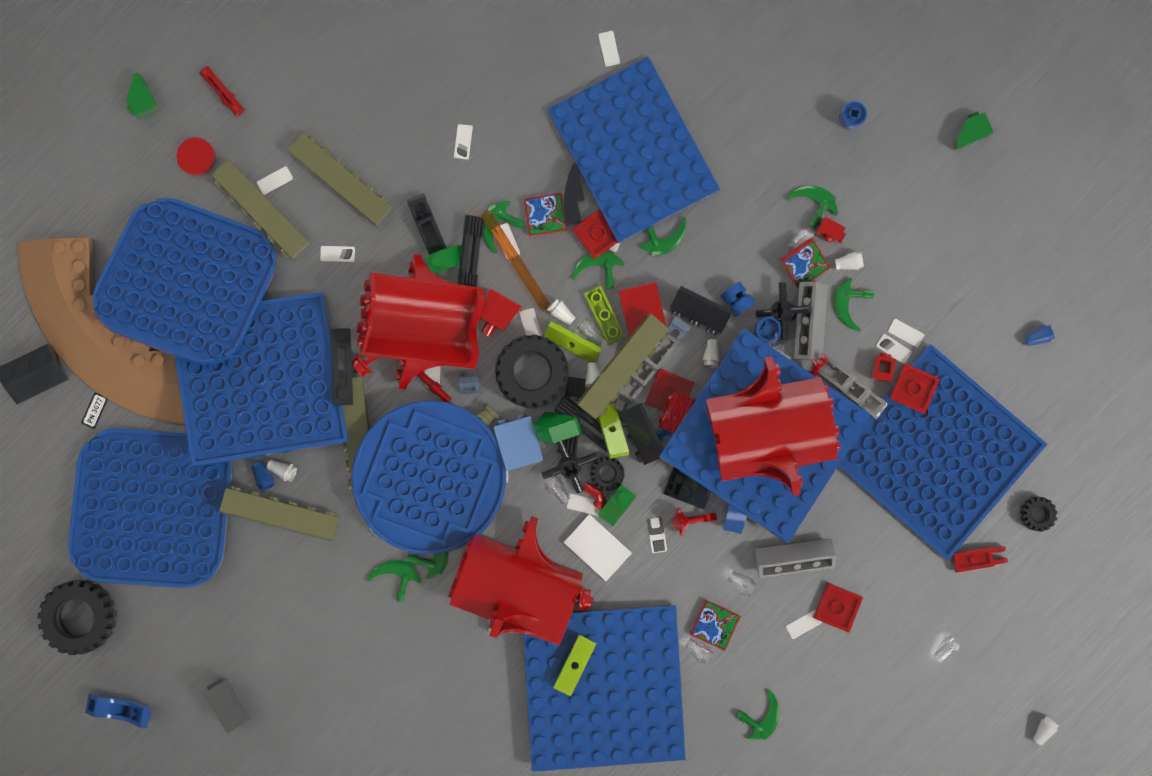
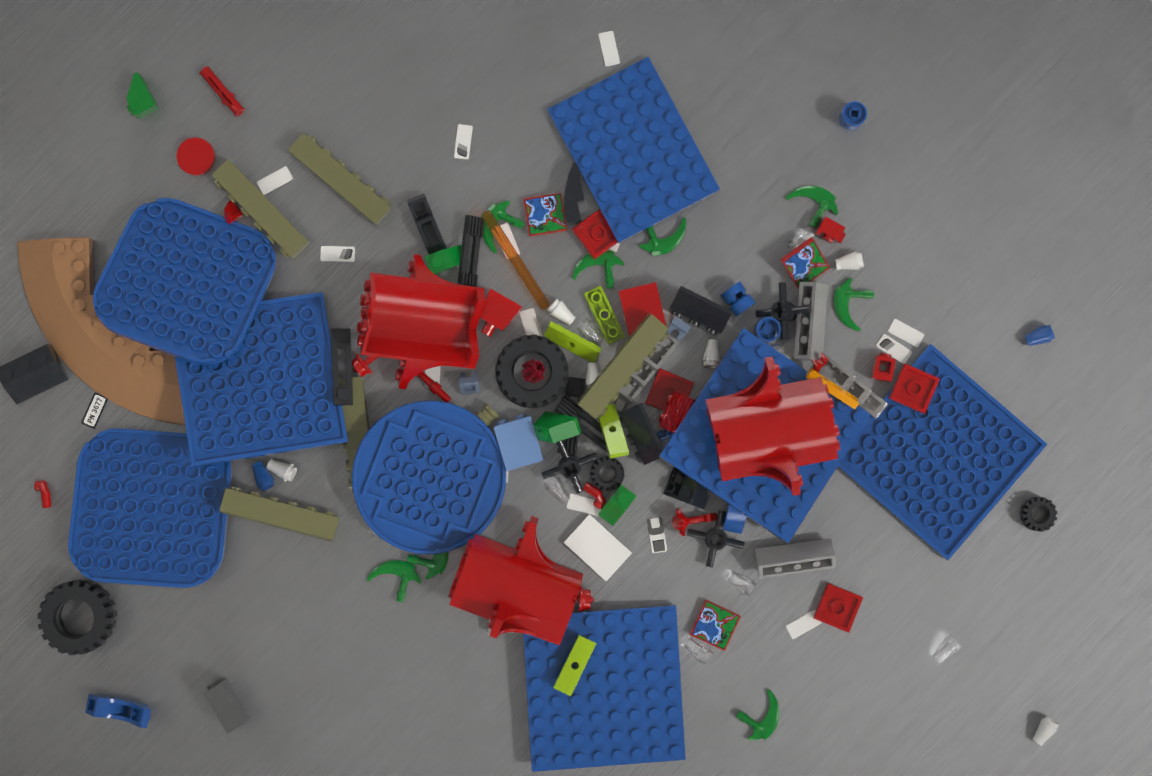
(42, 486): none -> red arm
(232, 212): none -> red tile
(533, 371): none -> dark red gear
(706, 536): none -> black bar
(834, 389): none -> light orange tile
(973, 130): green slope -> none
(977, 559): red hinge -> none

